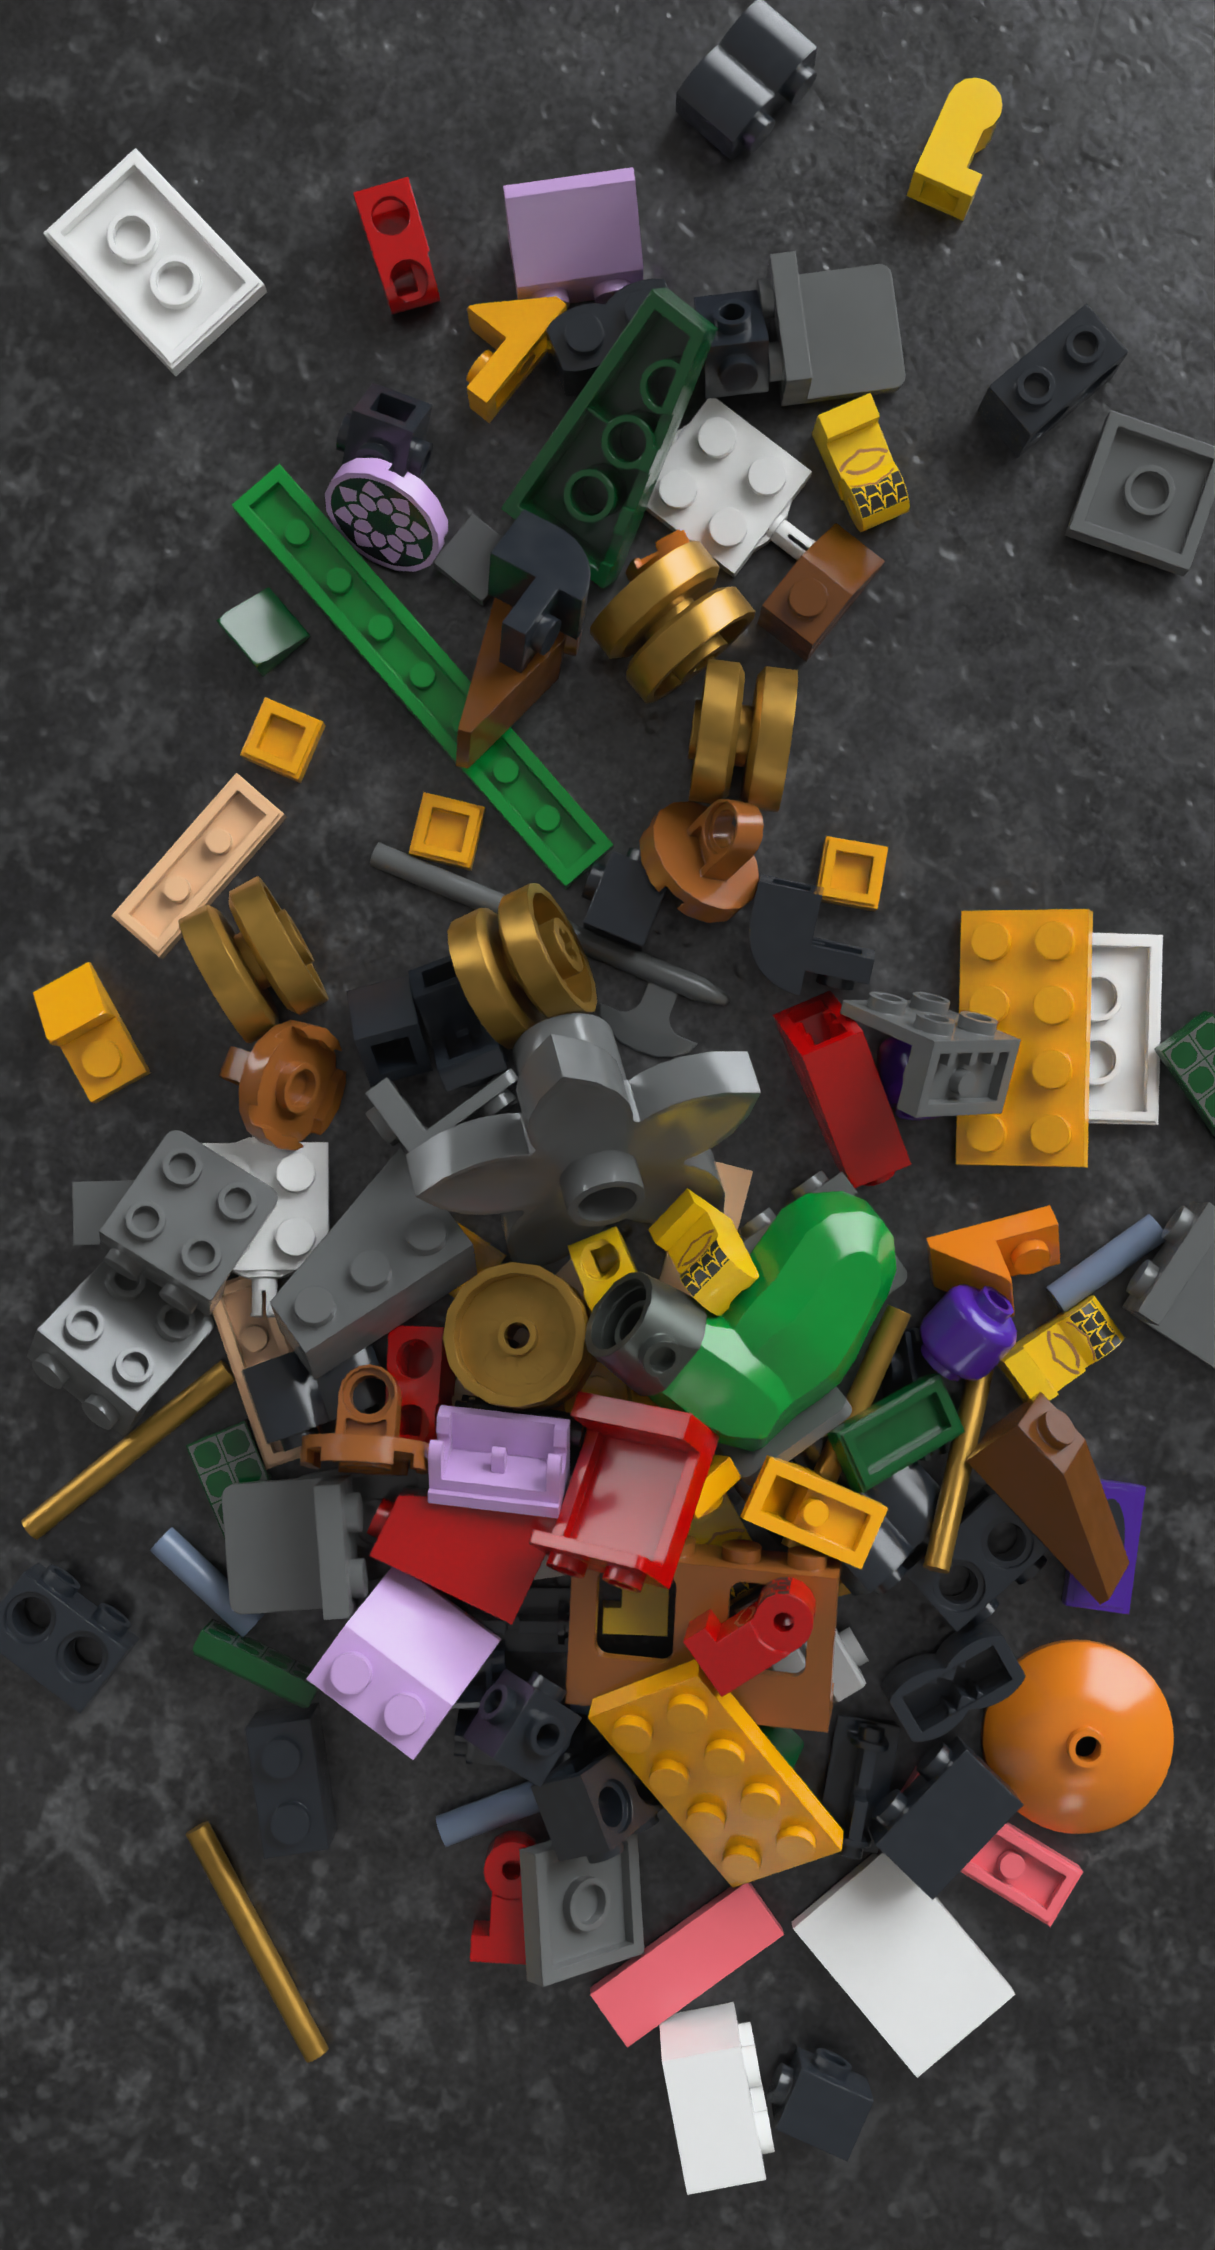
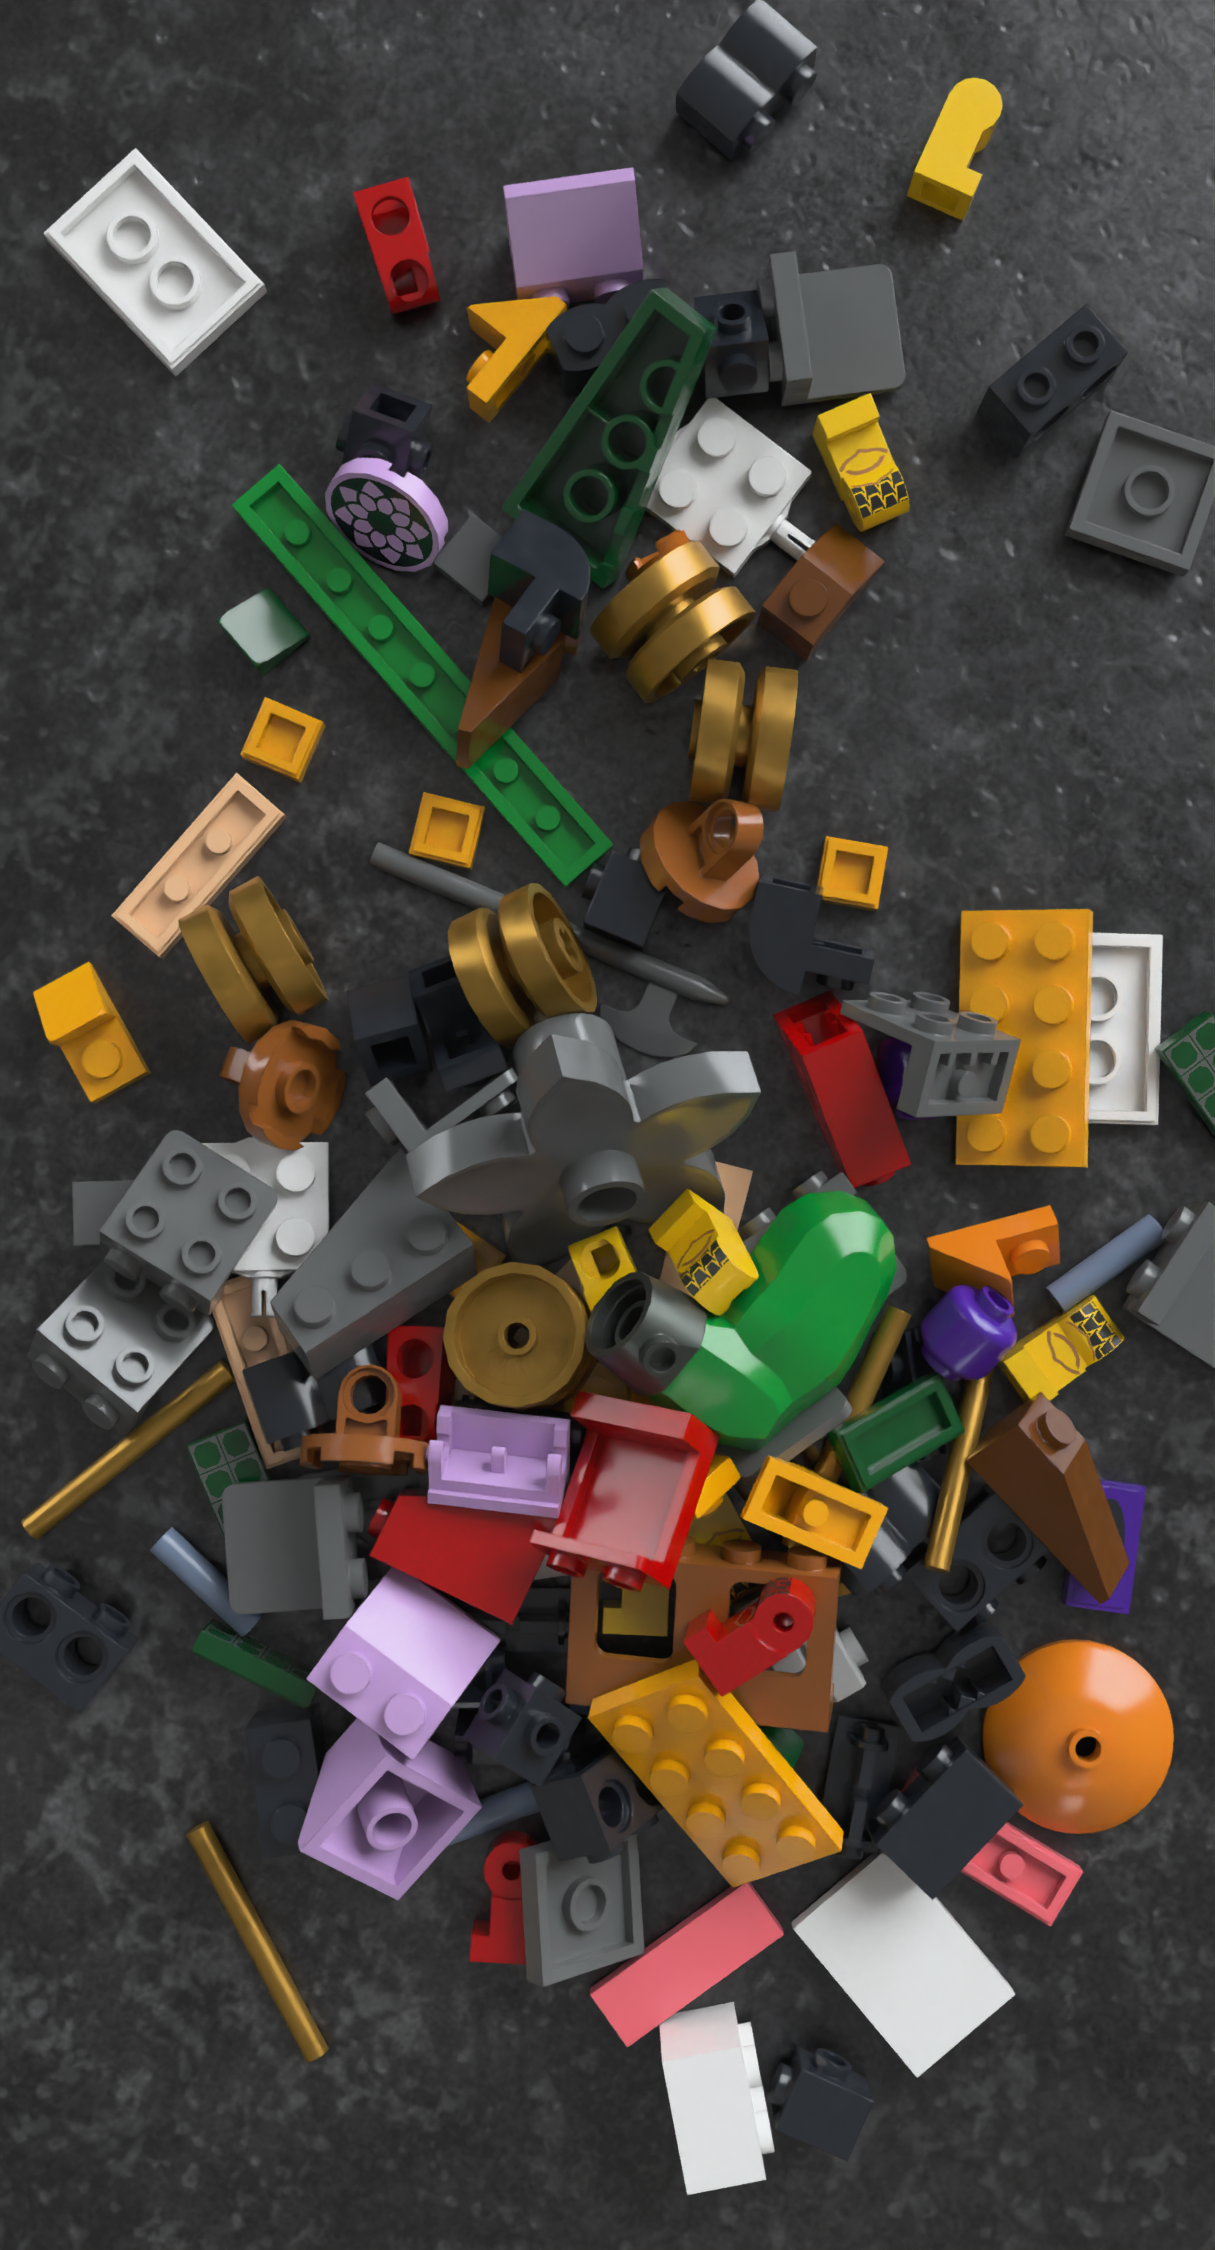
(383, 1812): none -> lavender slope

